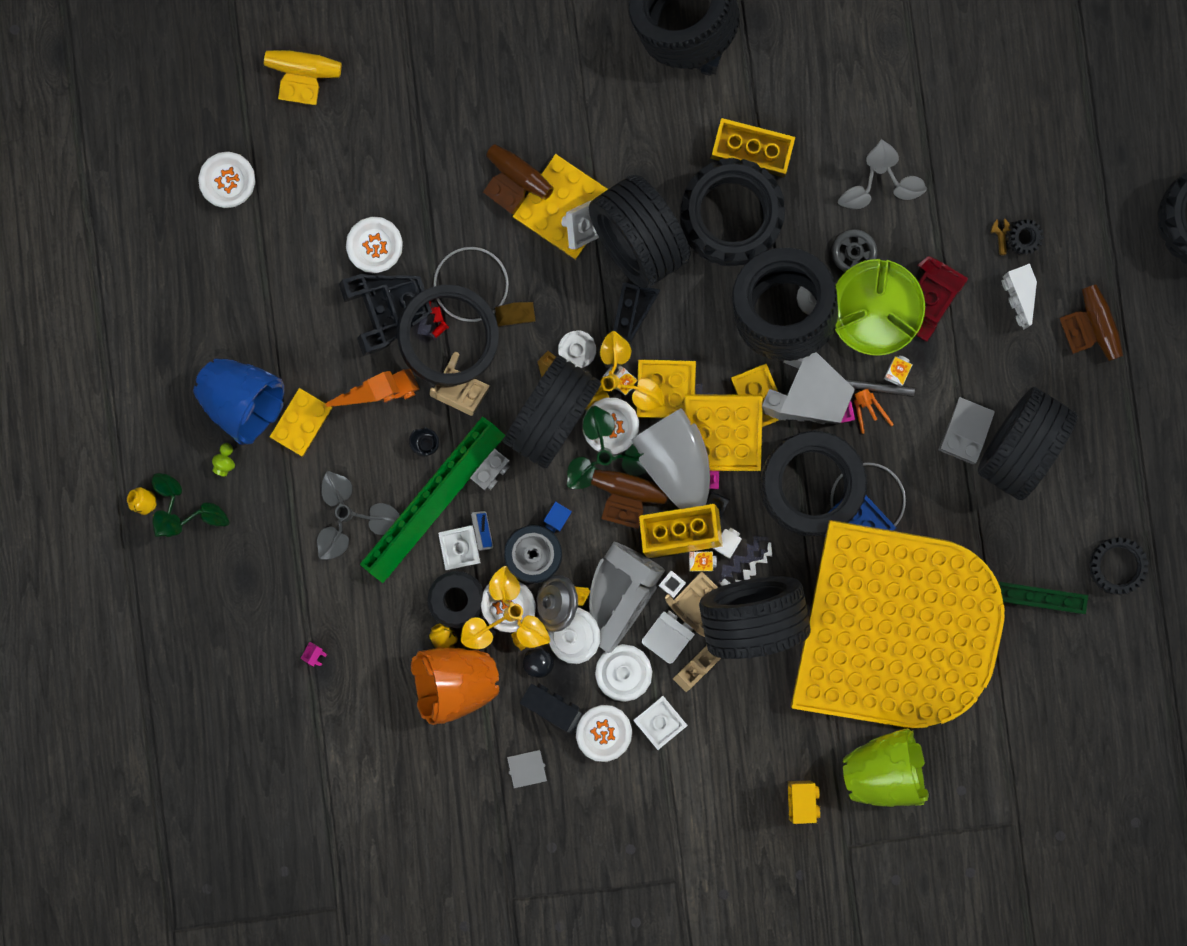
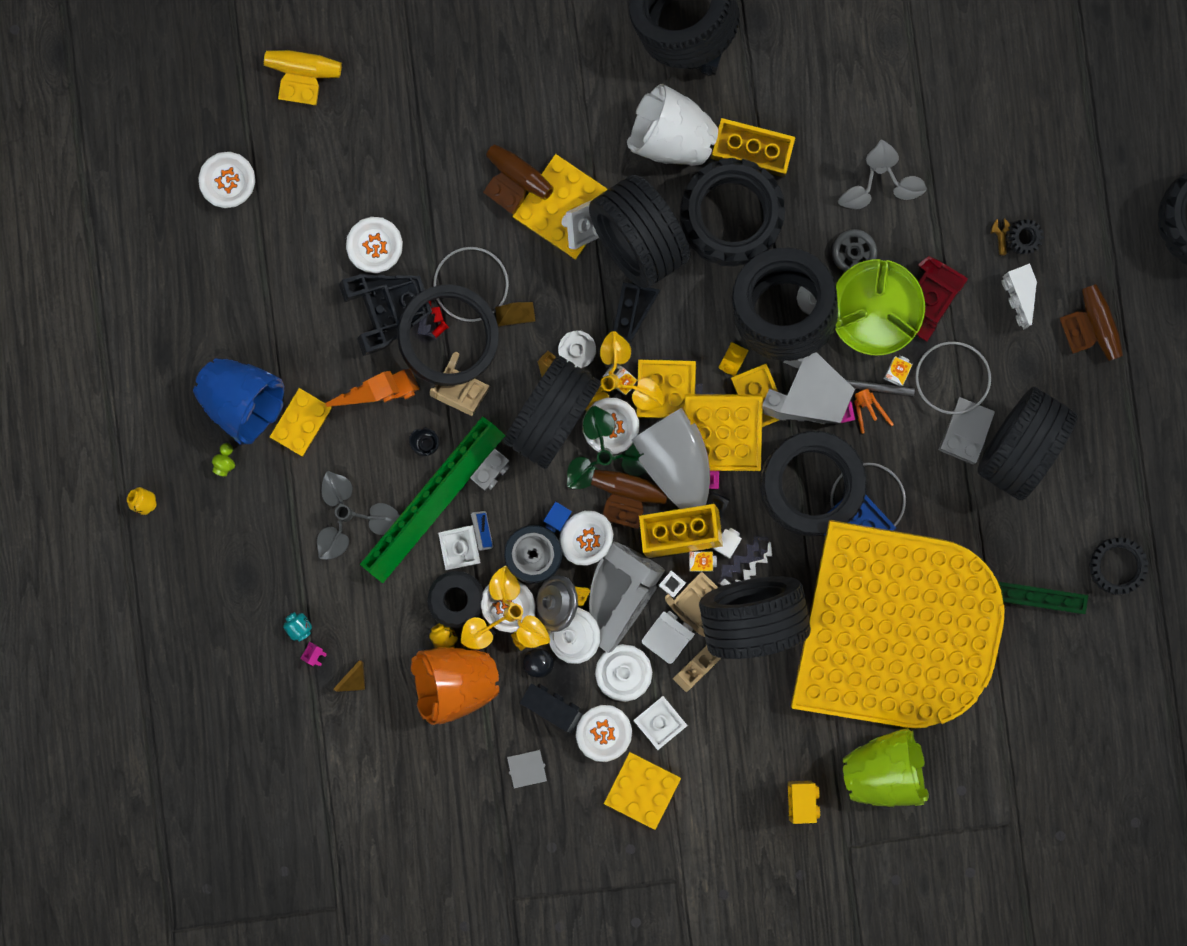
(169, 524): dark green plant -> none
(297, 626): none -> teal head
(353, 680): none -> pearl gold slope
(586, 538): none -> white piece
(642, 790): none -> yellow plate
(672, 129): none -> white piece
(733, 359): none -> yellow bracket
(953, 412): none -> light grey piece

